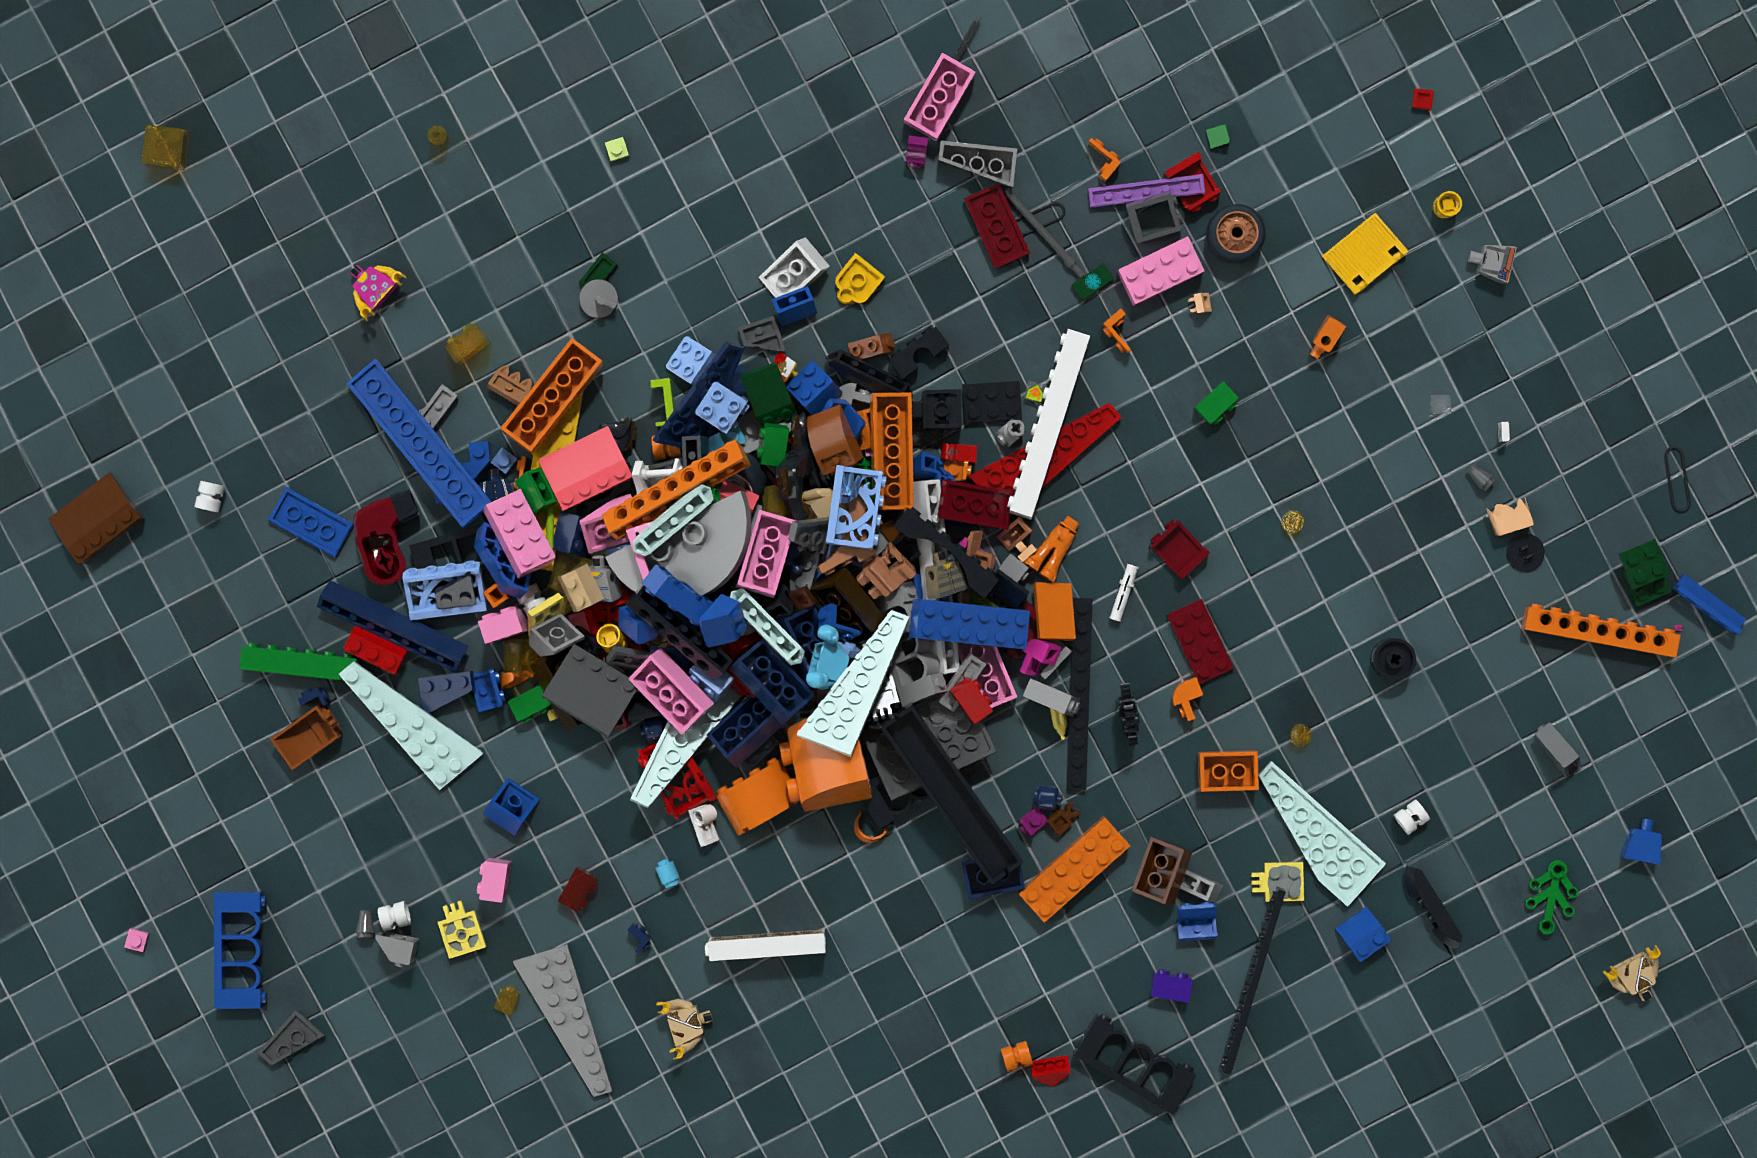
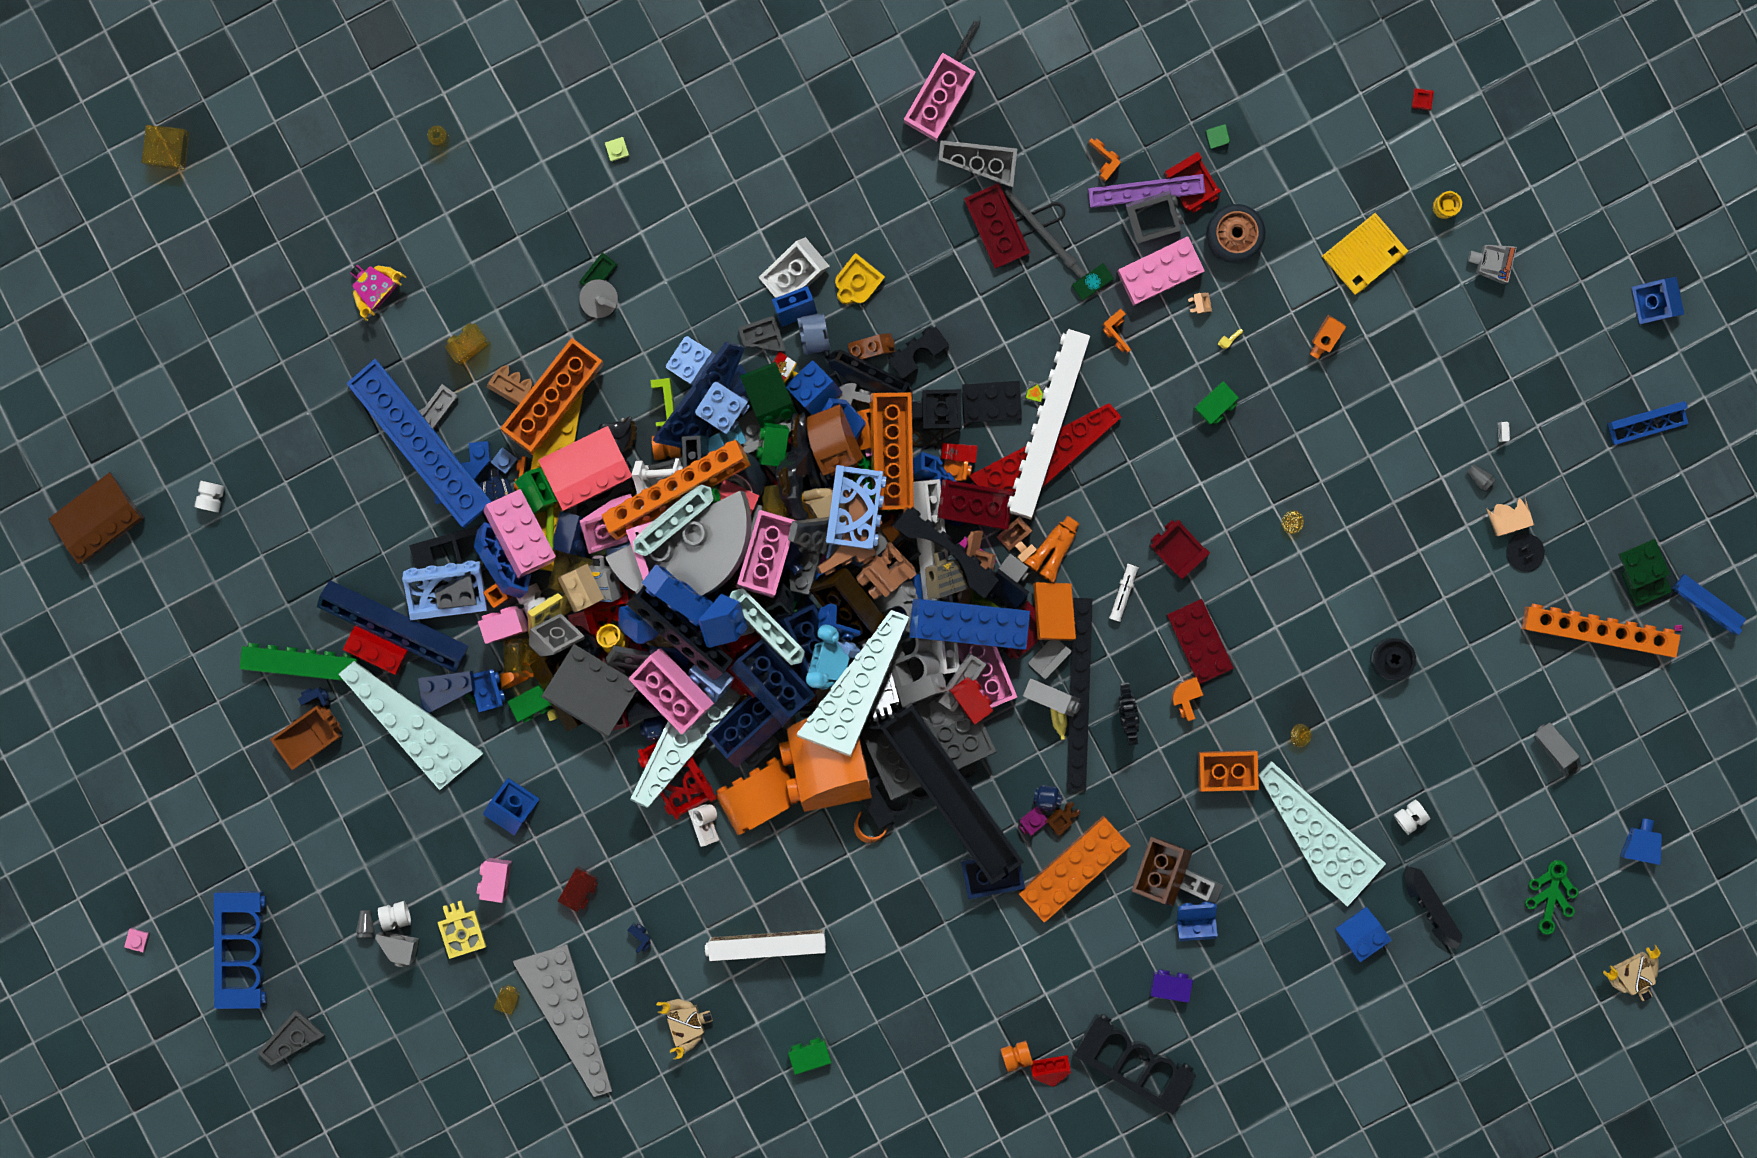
(310, 522): blue tile -> none
(378, 538): dark red piece -> none
(667, 873): medium azure brick -> none
(802, 598): copper plate -> none
(809, 1055): none -> green brick
(814, 334): none -> sand blue brick
(851, 487): flat silver piece -> none
(916, 151): magenta arch -> none
(1010, 432): light grey connector -> none
(1038, 653): dark pink brick -> none
(1225, 342): none -> light yellow hand
(1249, 989): black plate -> none
(1283, 875): piece -> none
(1440, 404): clear slope -> none
(1658, 300): none -> blue slope
(1669, 479): black piece -> none
(1680, 406): none -> blue fence

